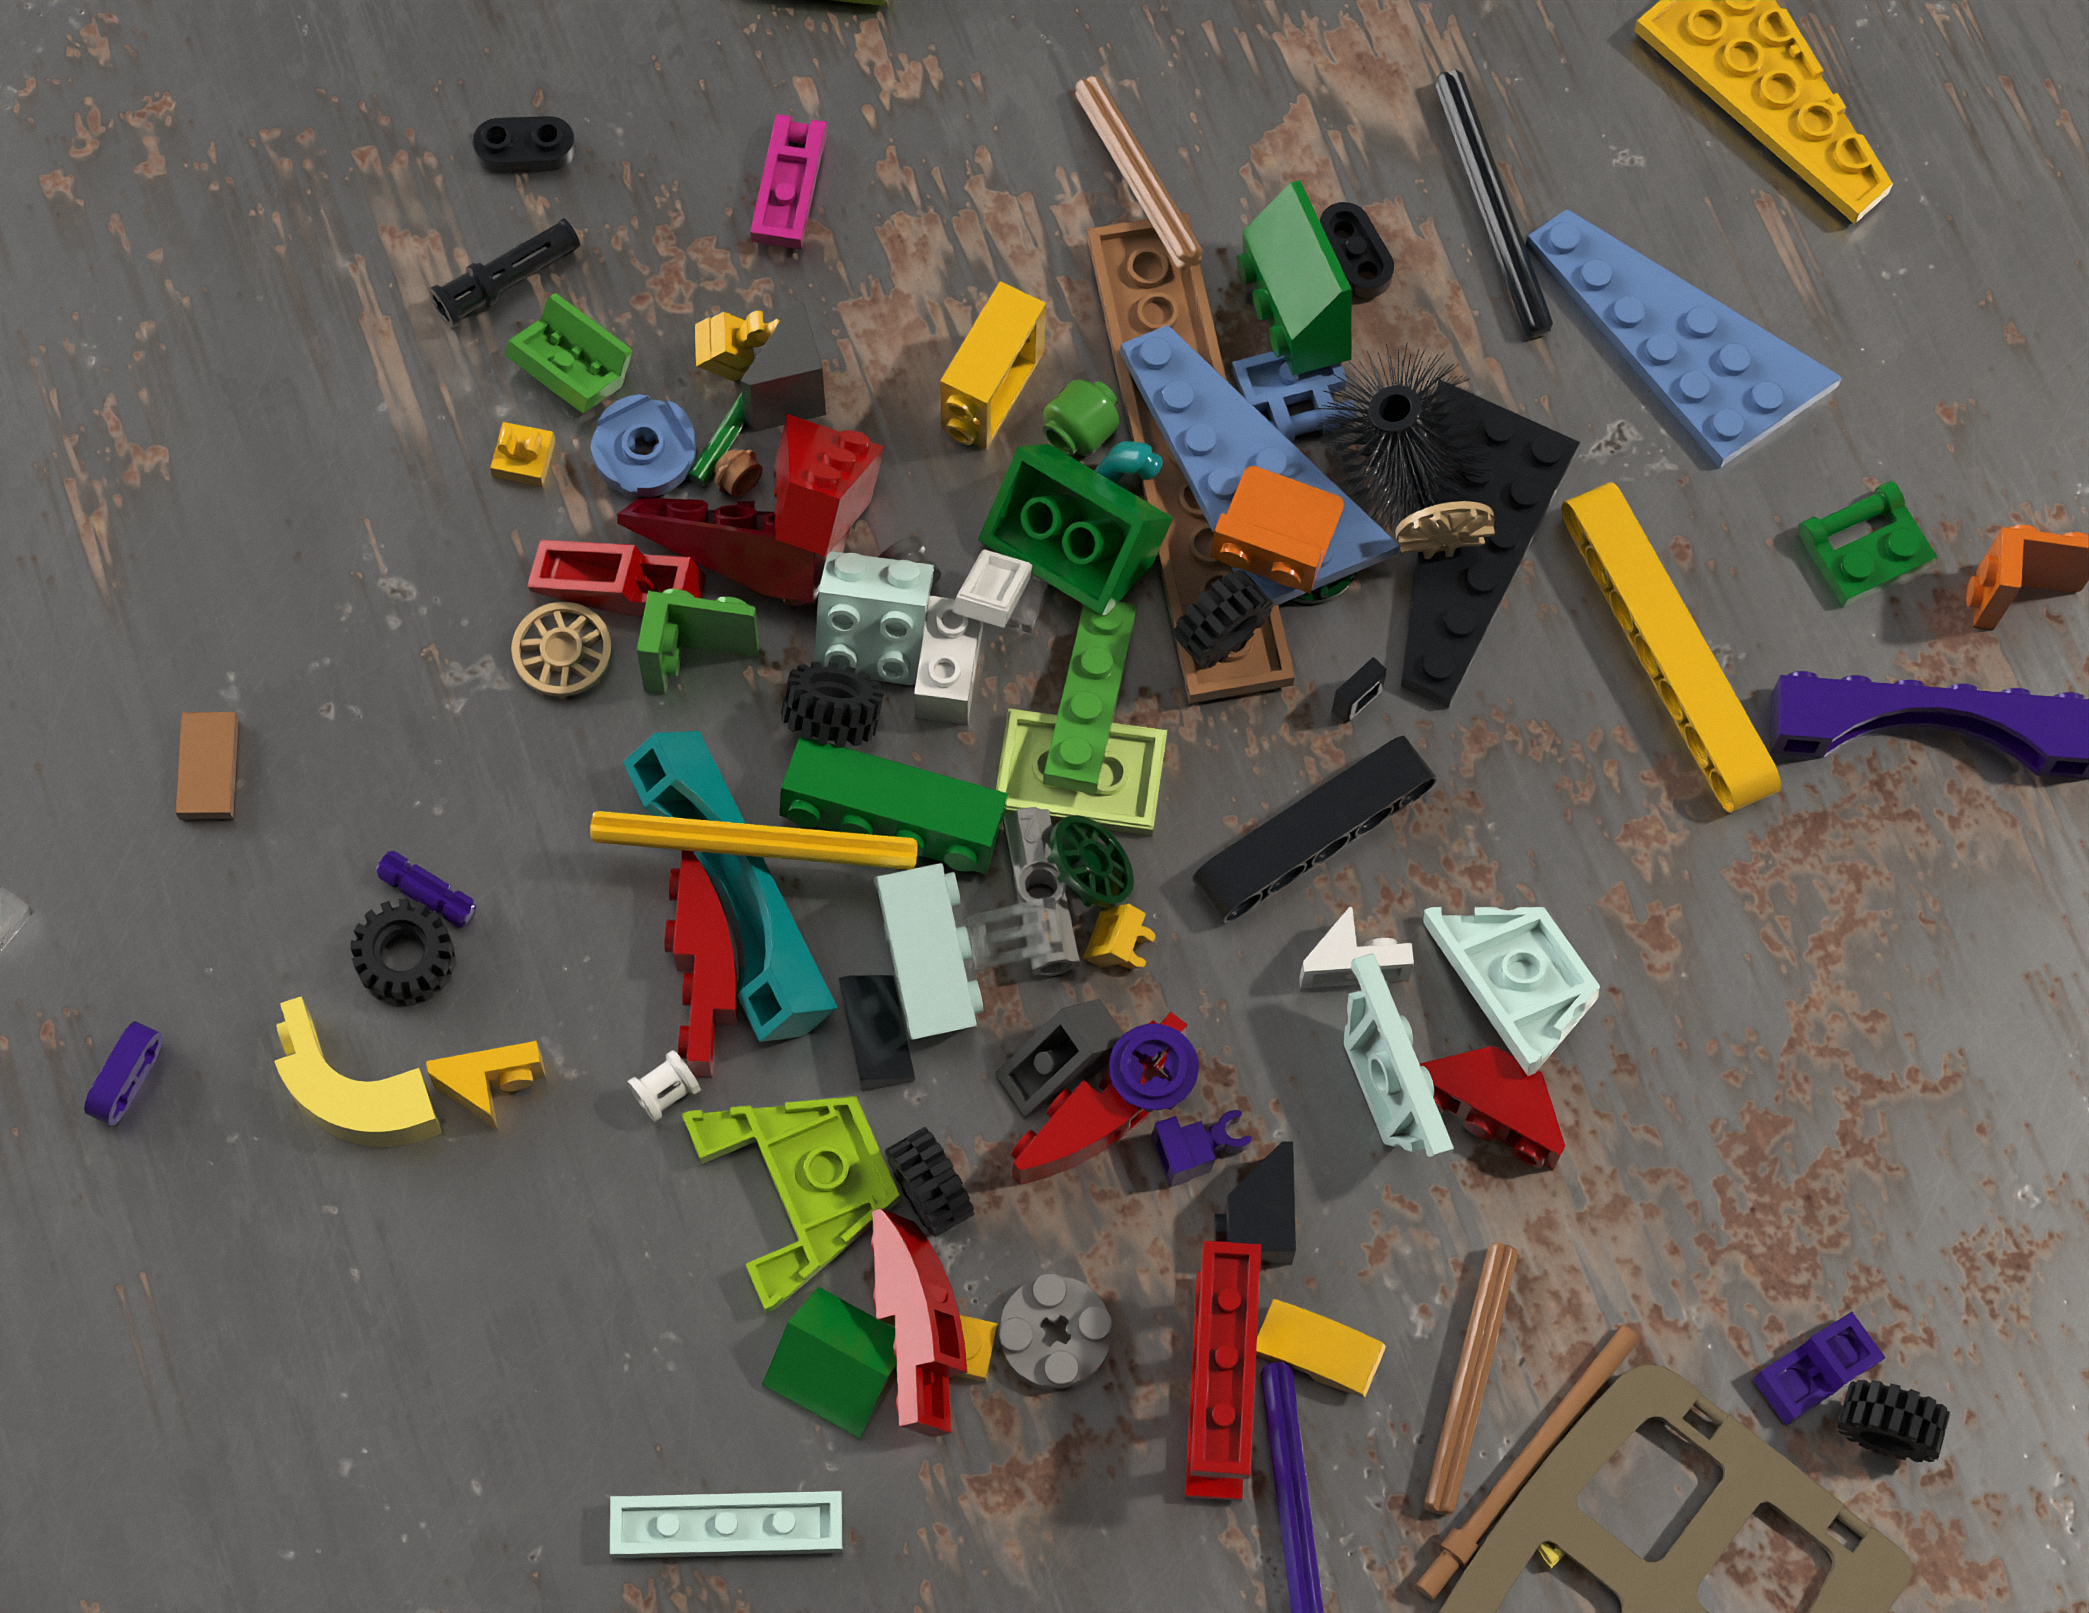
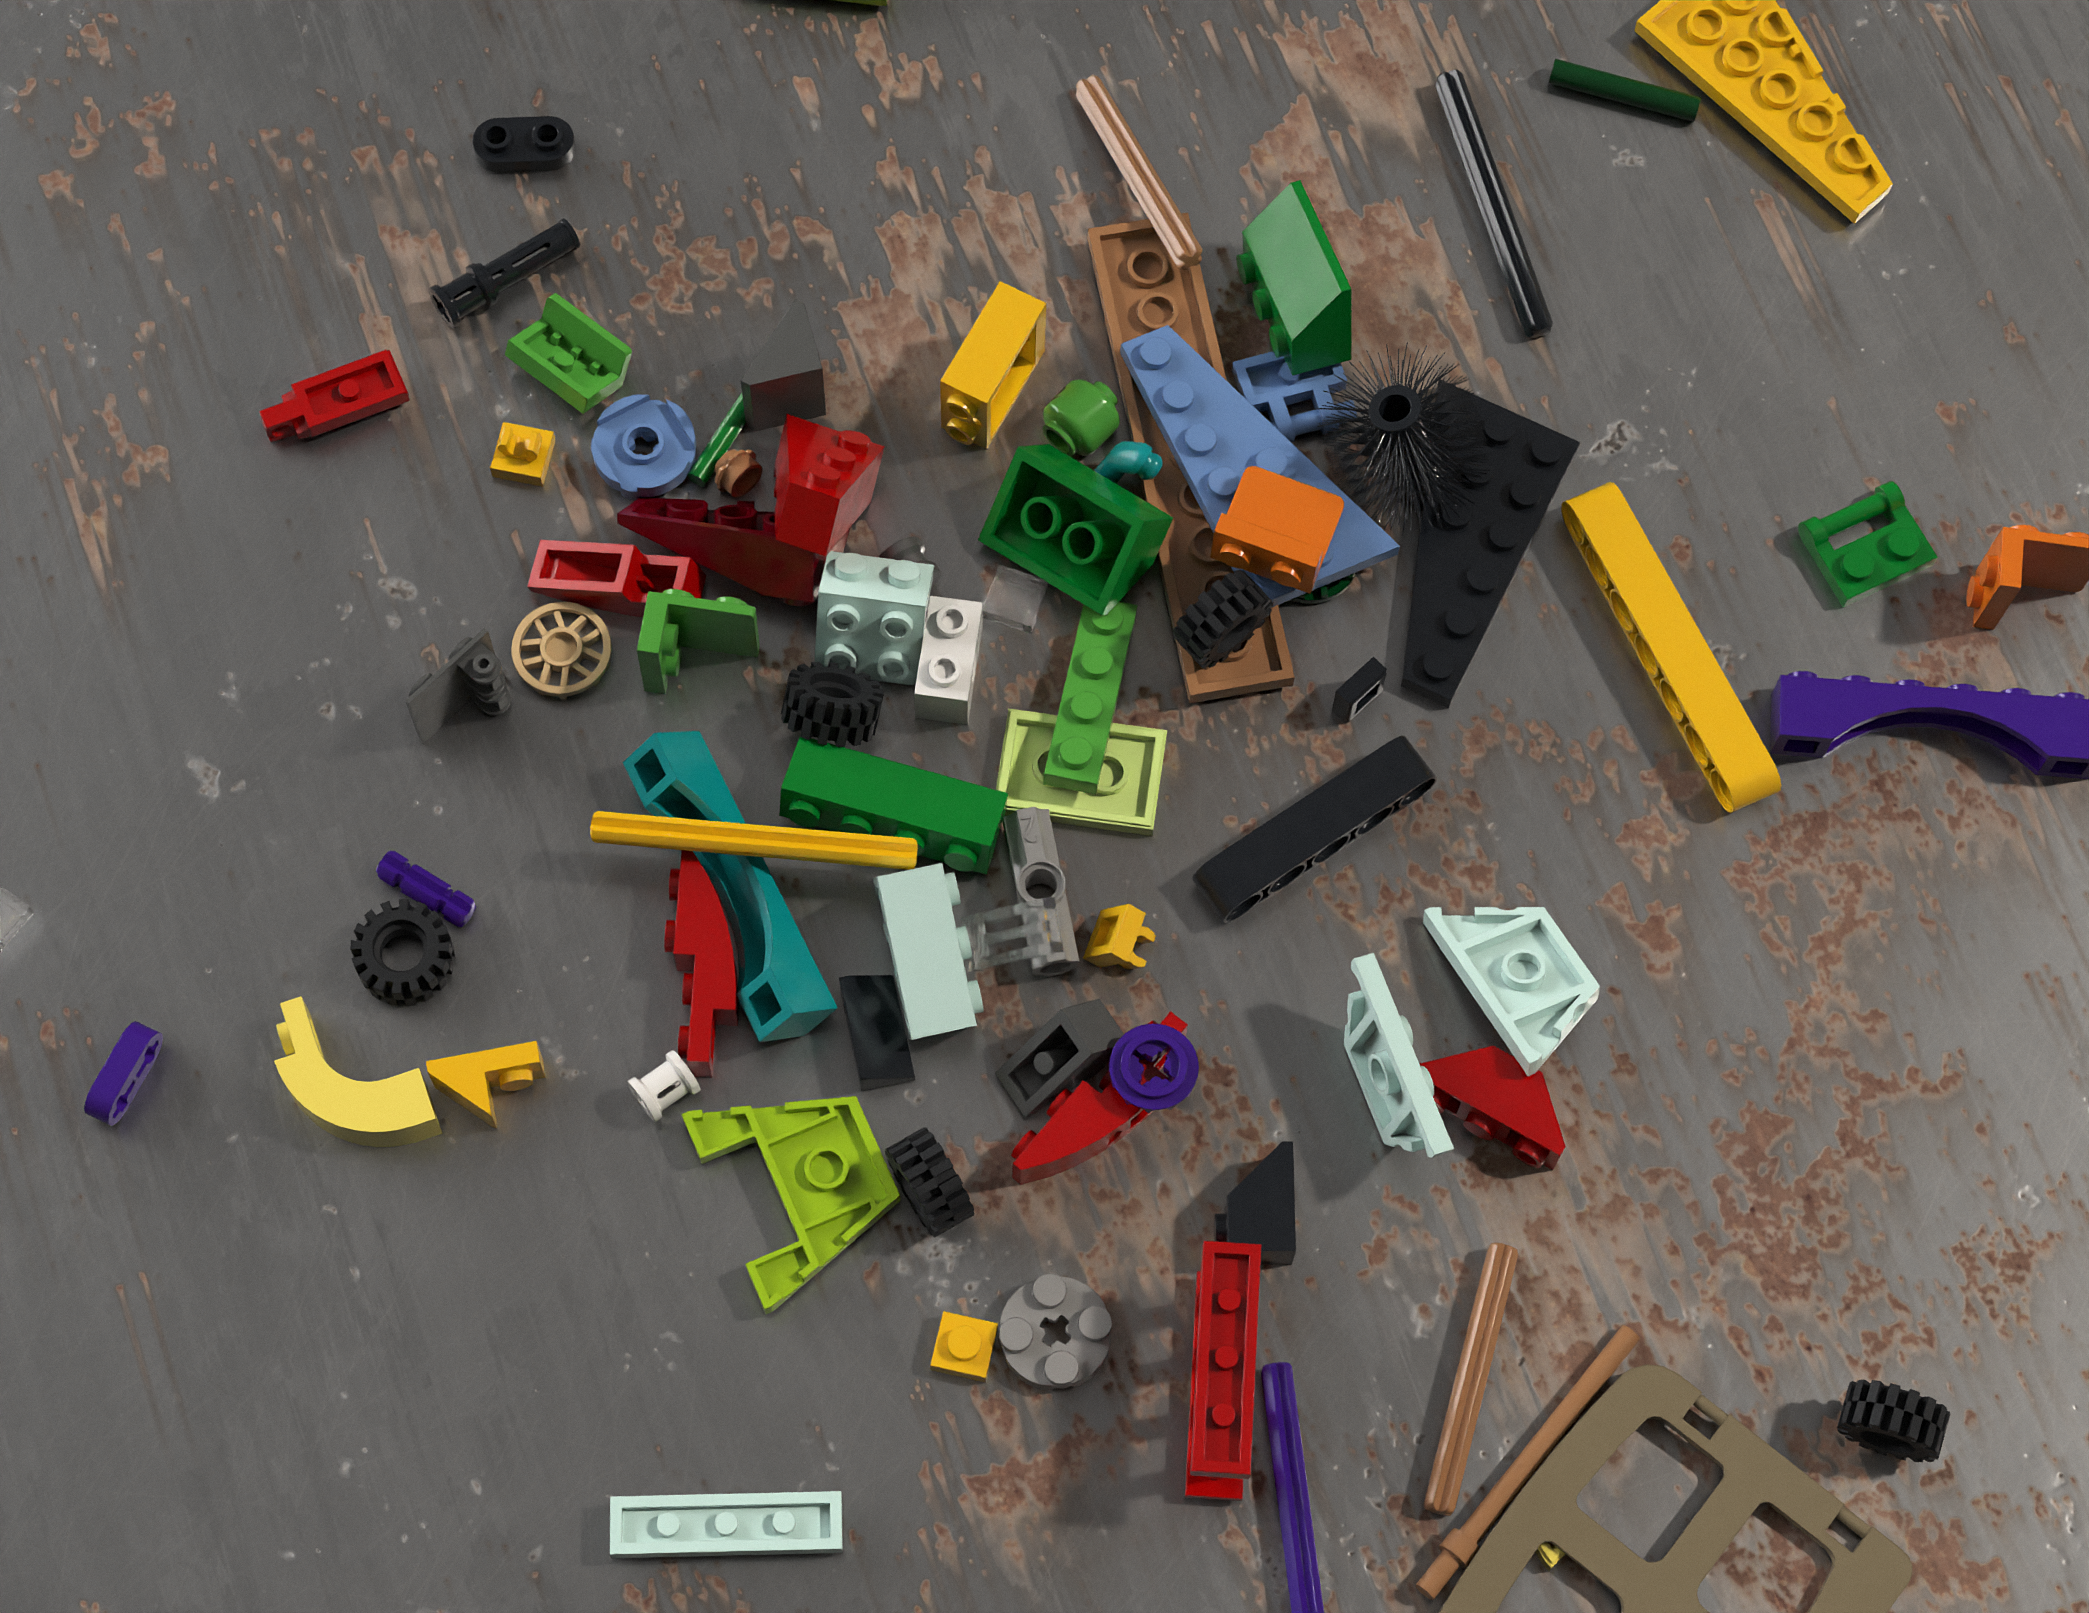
(207, 765): medium nougat tile -> none
(336, 398): none -> red hinge
(468, 675): none -> dark grey hinge
(728, 342): yellow piece -> none
(788, 182): dark pink plate -> none
(834, 1362): green slope -> none
(921, 1305): red slope -> none
(993, 588): white tile -> none
(1093, 871): dark green wheel -> none
(1189, 1149): dark purple piece -> none
(1319, 1347): yellow slope -> none
(1331, 959): white slope -> none
(1359, 252): black plate -> none
(1445, 528): tan wheel -> none
(1624, 90): none -> dark green piece
(1699, 357): medium blue wing -> none
(1818, 1368): dark purple slope -> none

